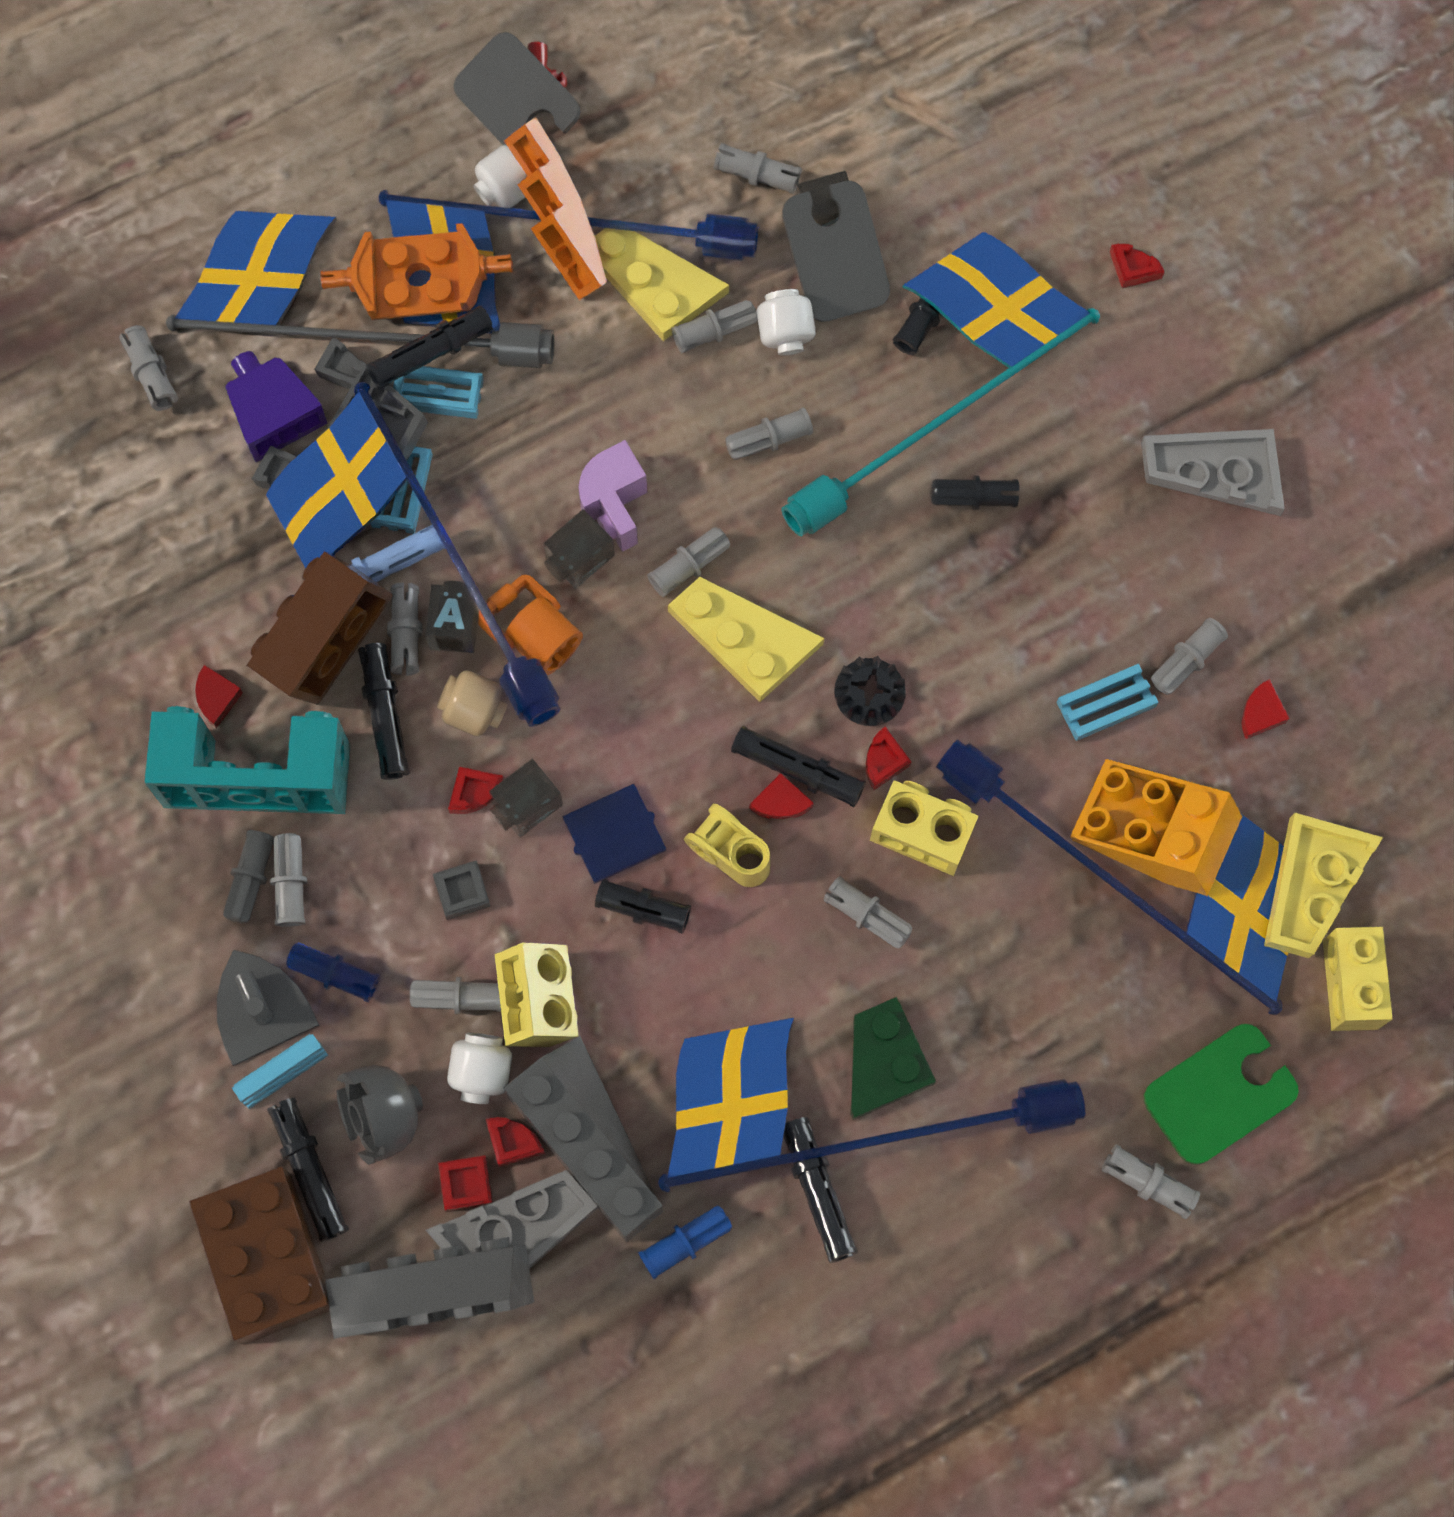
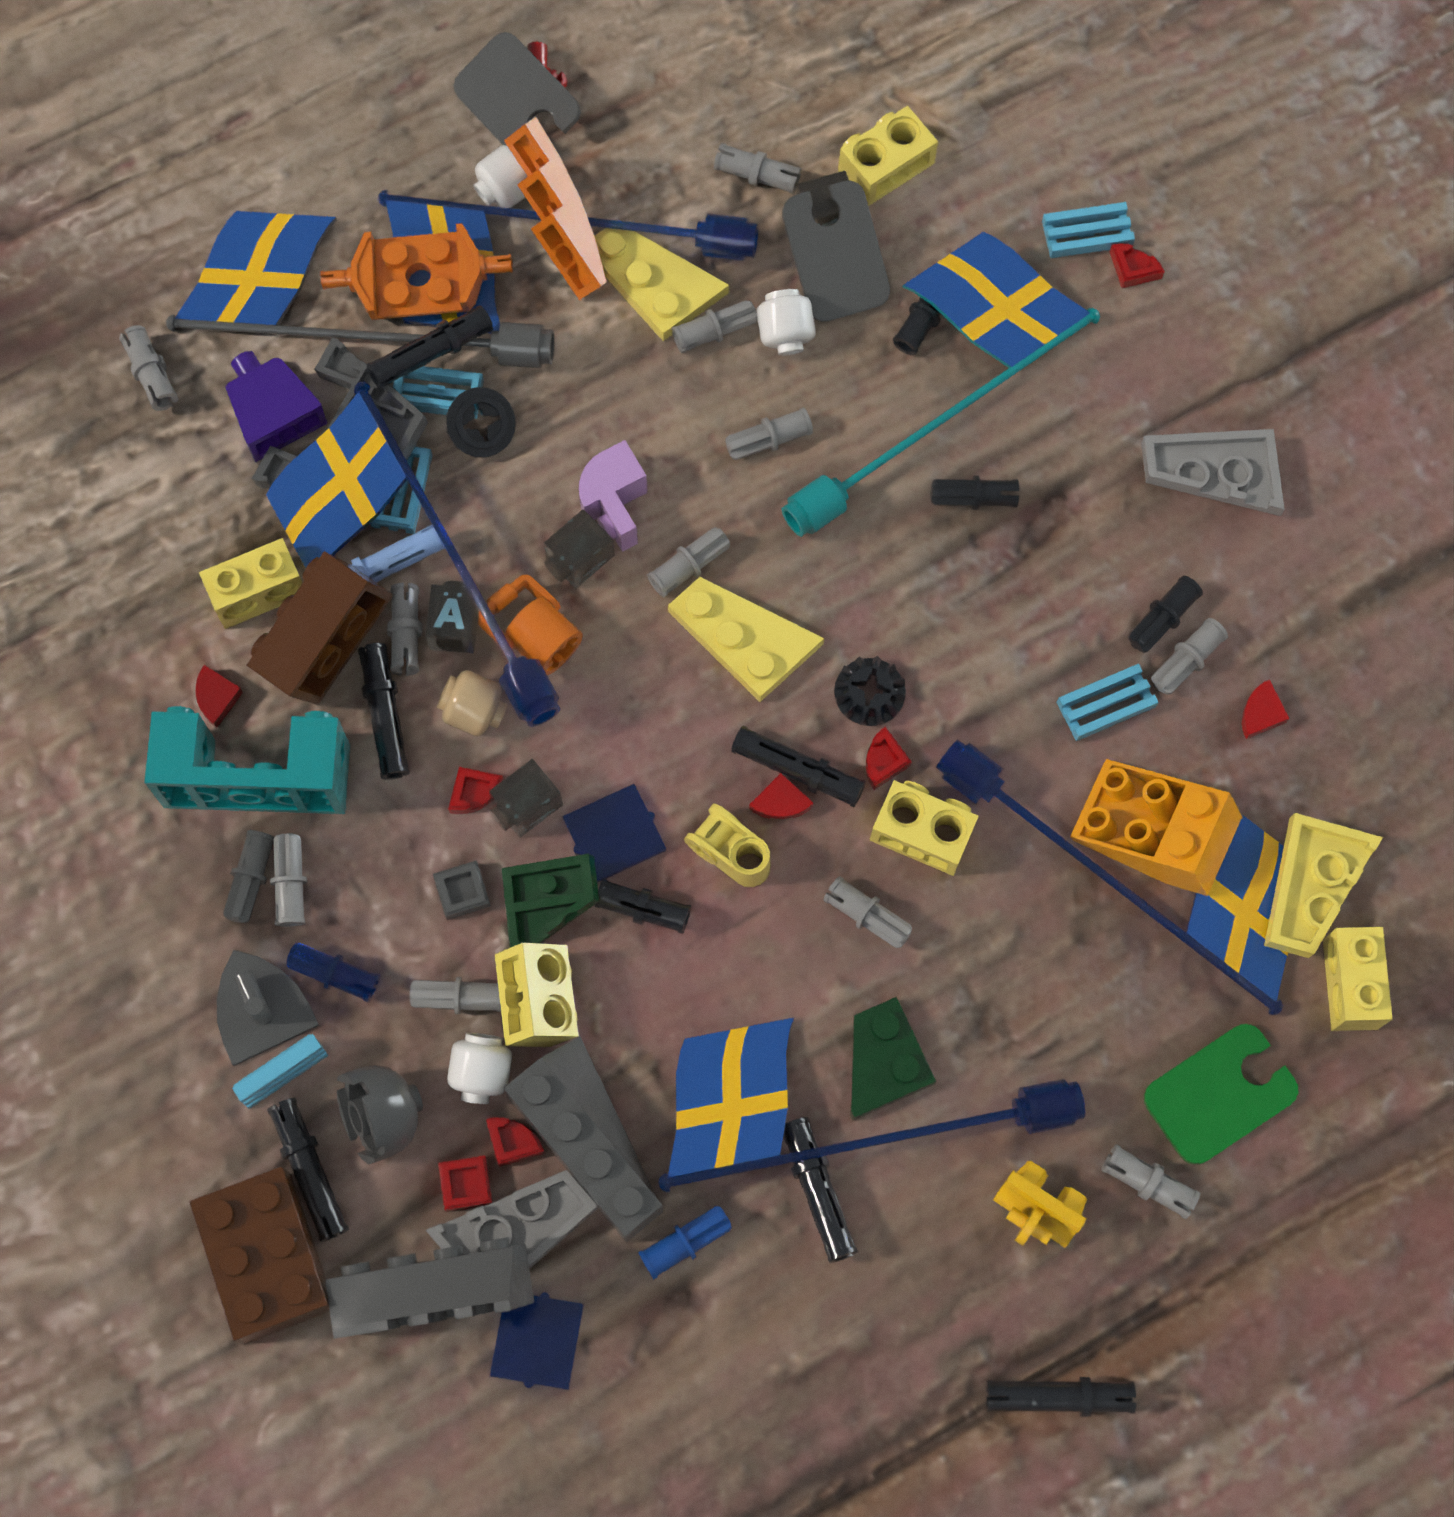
(251, 583): none -> light yellow brick
(490, 404): none -> black gear
(538, 1343): none -> clear blue piece
(547, 896): none -> dark green wing
(893, 161): none -> light yellow brick
(1038, 1211): none -> yellow hips
(1061, 1396): none -> black pin
(1086, 223): none -> medium azure tile
(1165, 614): none -> black axle

